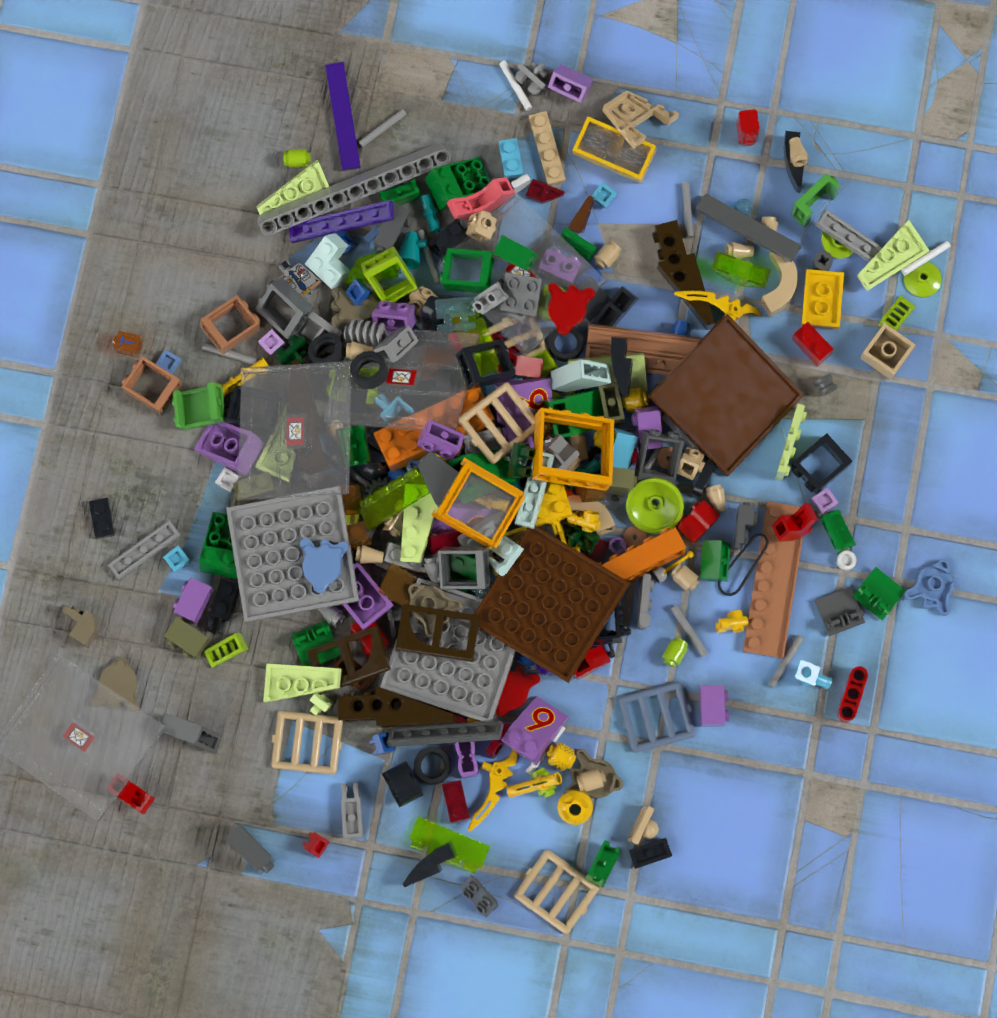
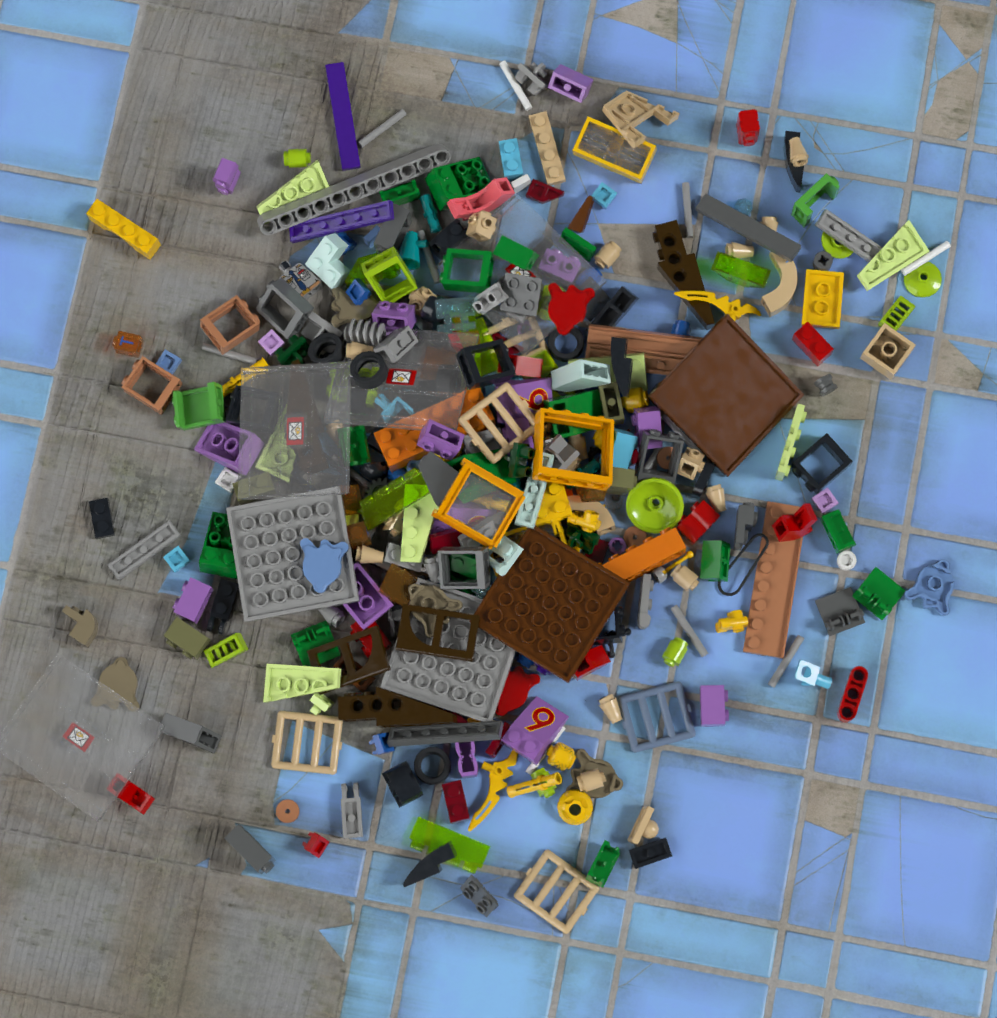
(124, 228): none -> yellow arch
(226, 176): none -> medium lavender brick
(283, 806): none -> nougat wheel
(611, 708): none -> tan cone

